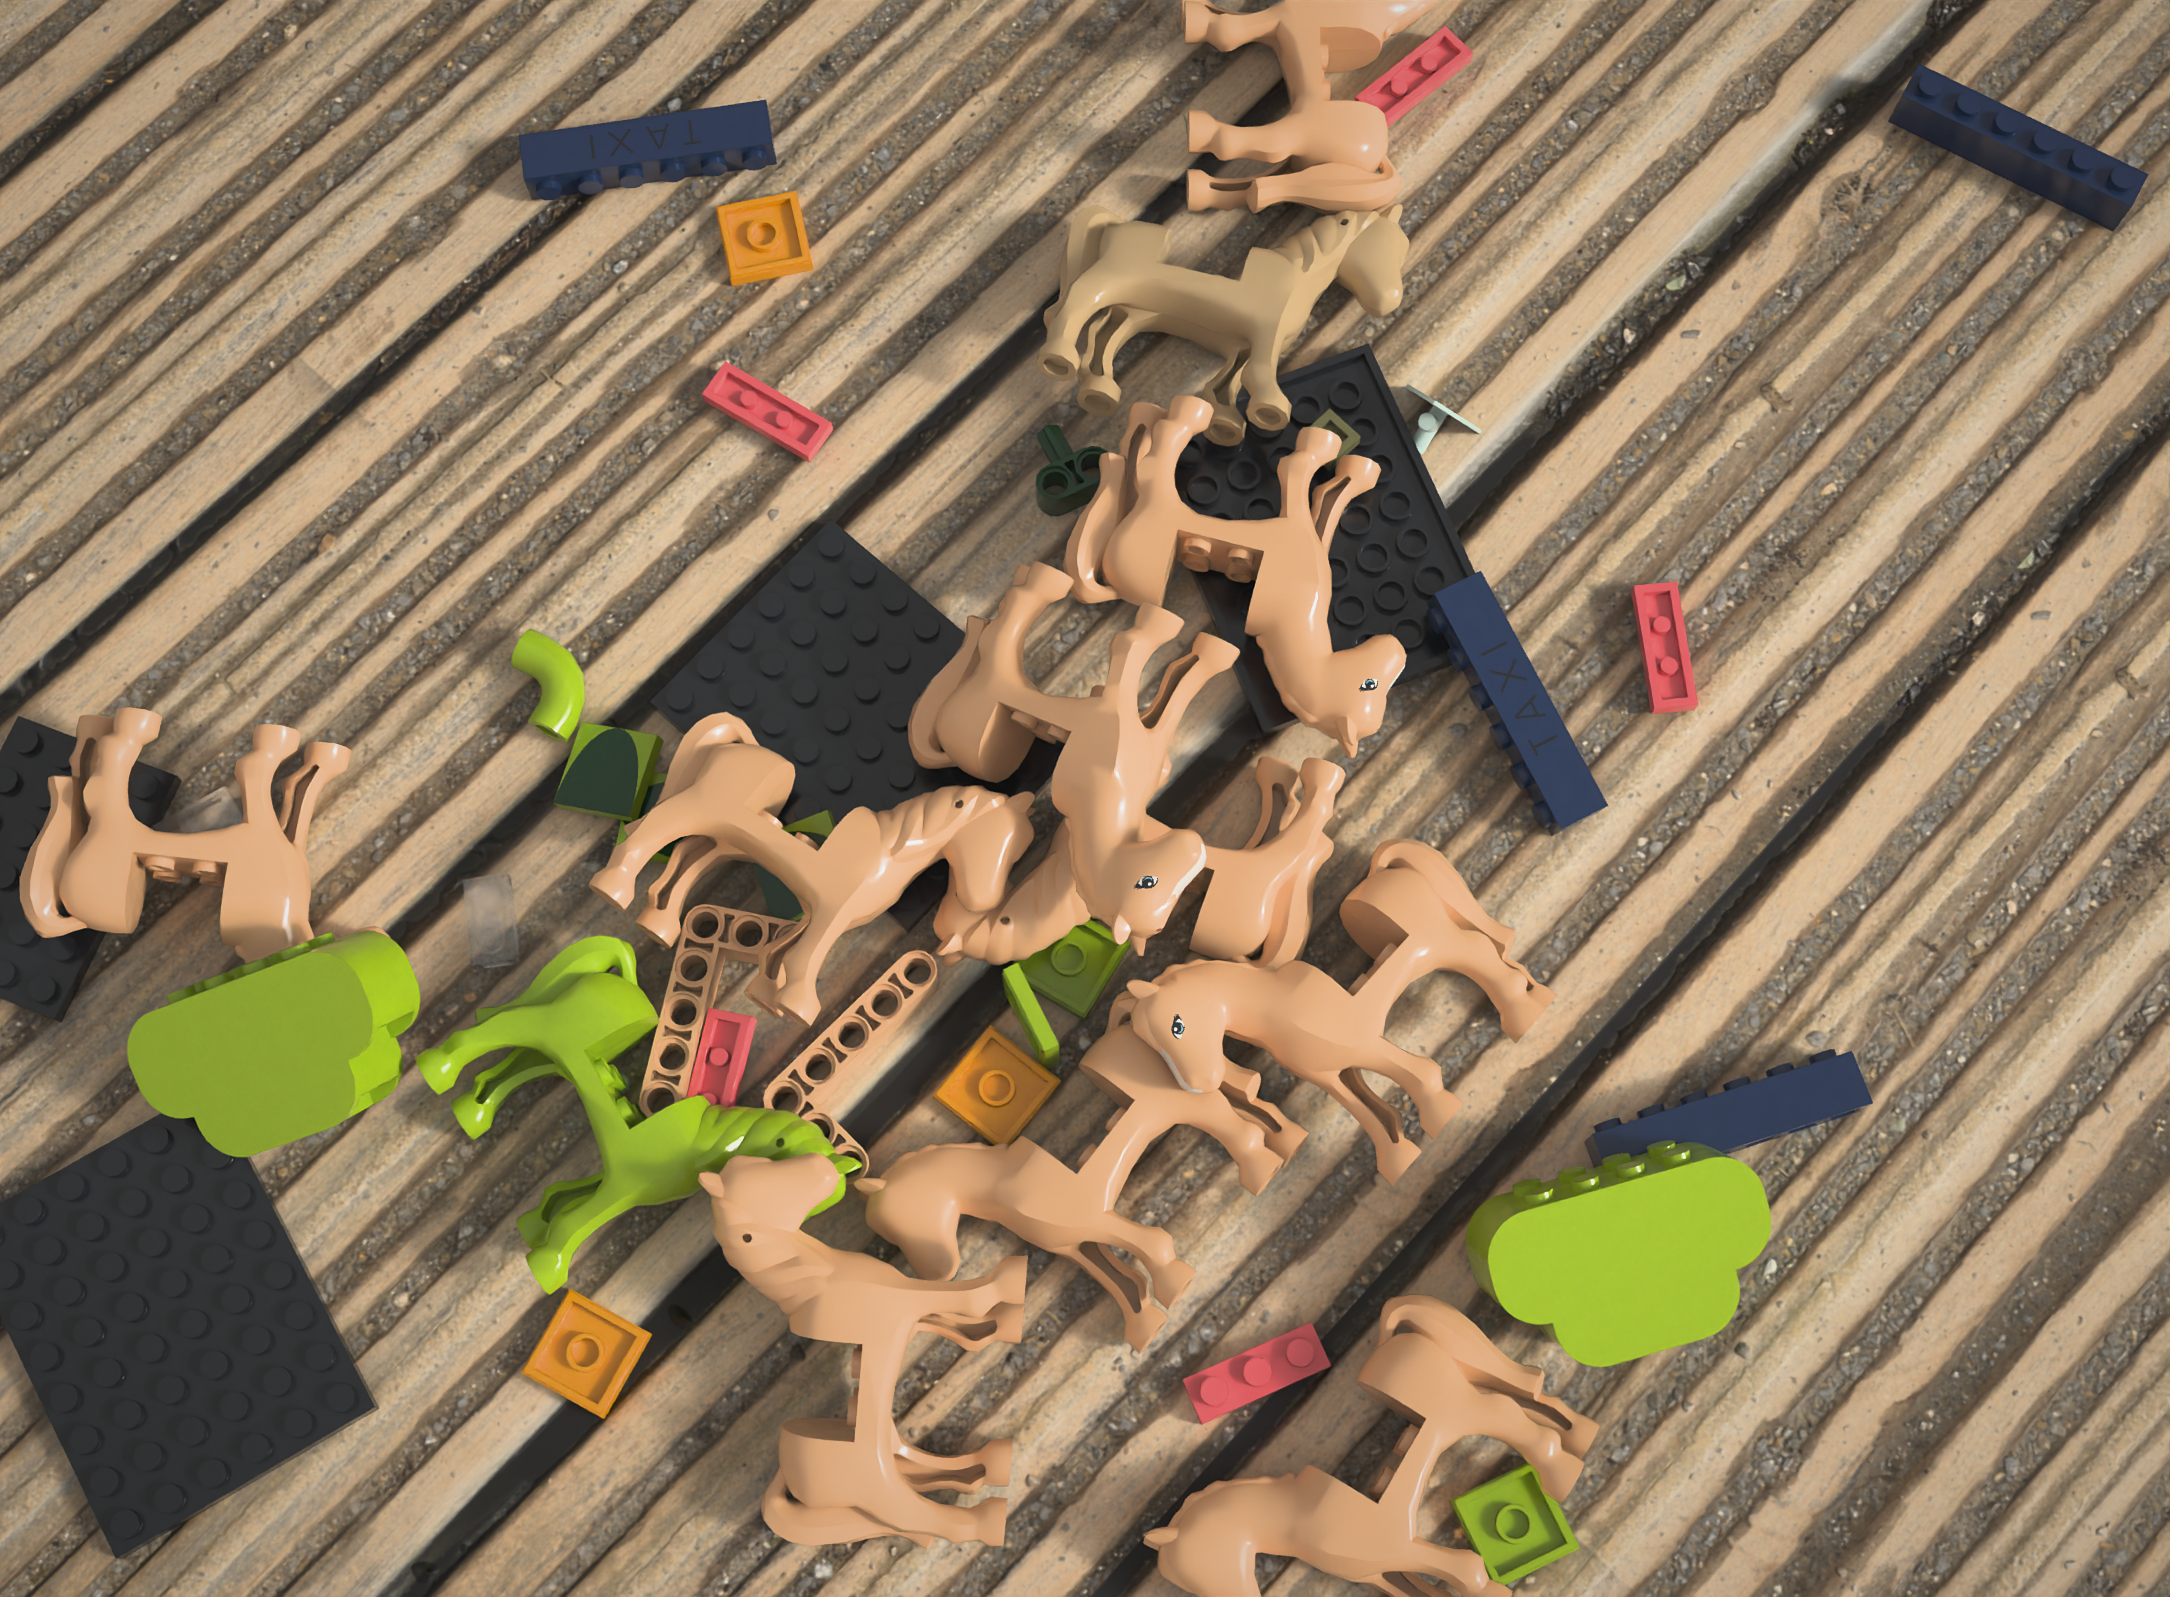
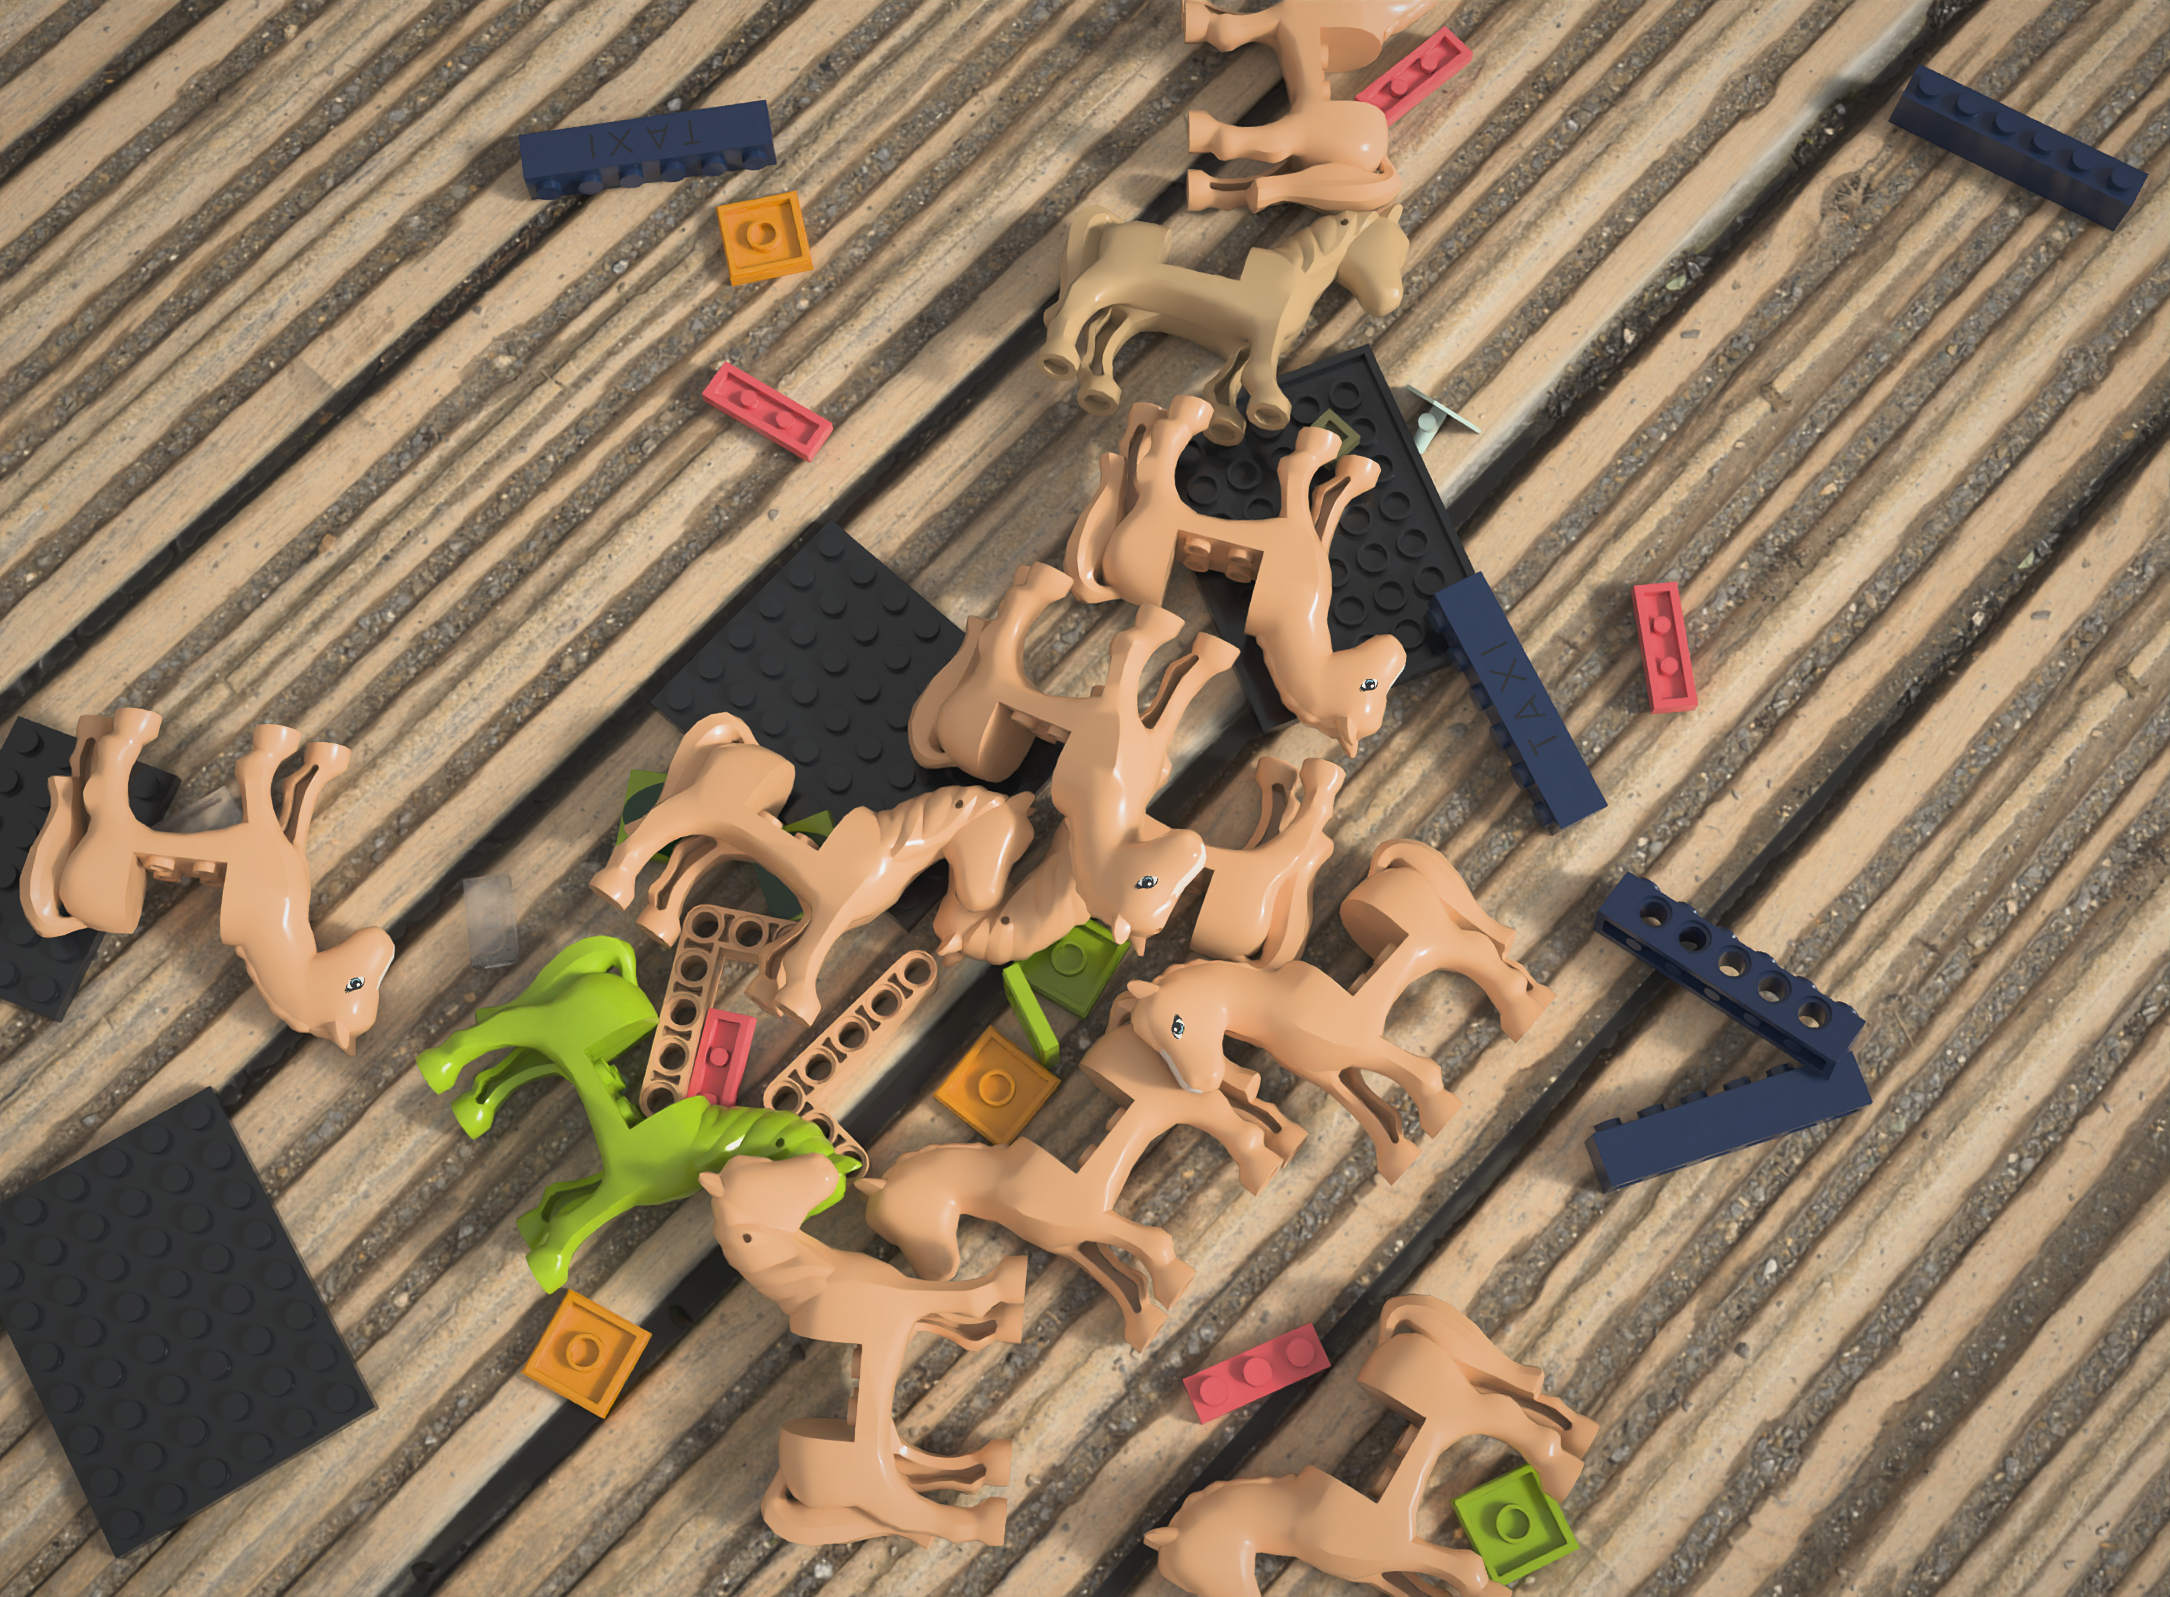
(280, 1042): lime brick -> none
(560, 684): lime cylinder -> none
(608, 771): dark green tile -> none
(1067, 471): dark green beam -> none
(1624, 1251): lime brick -> none
(1735, 996): none -> dark blue brick

